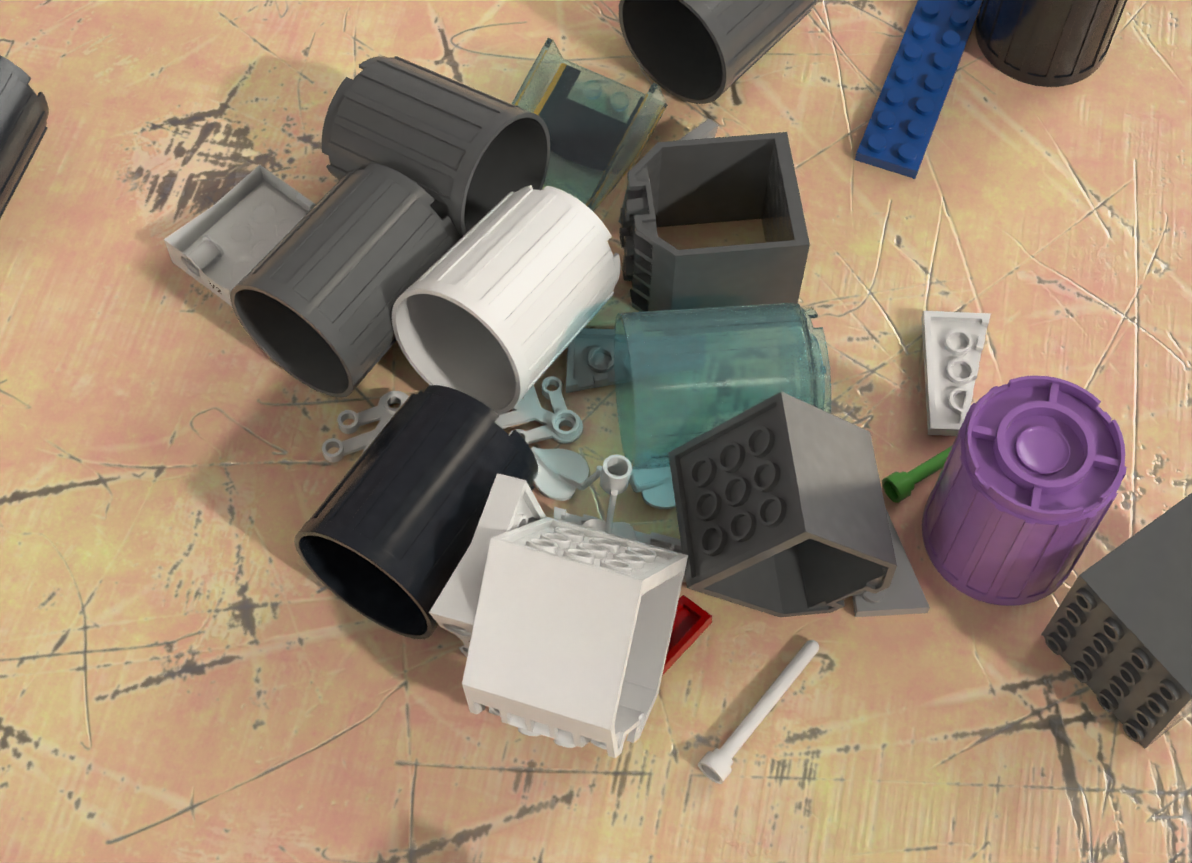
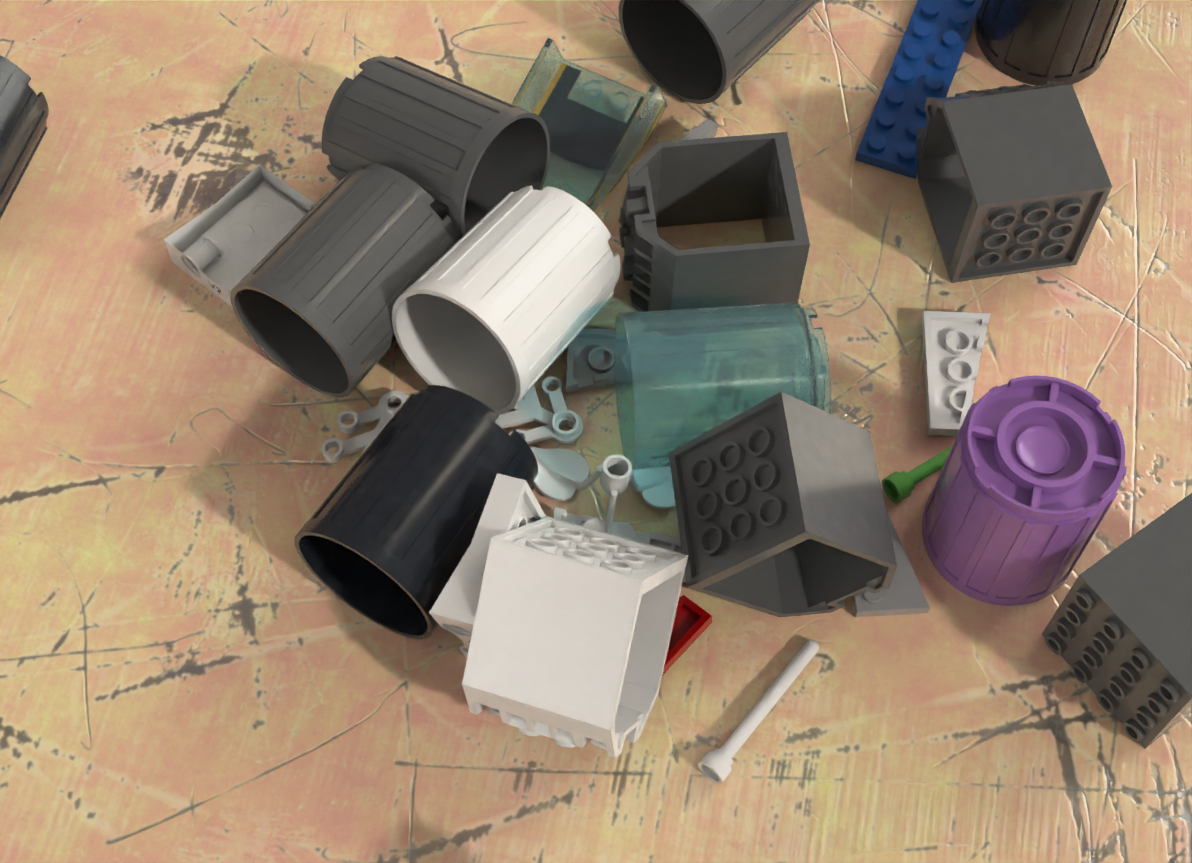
(1010, 179): none -> dark grey container

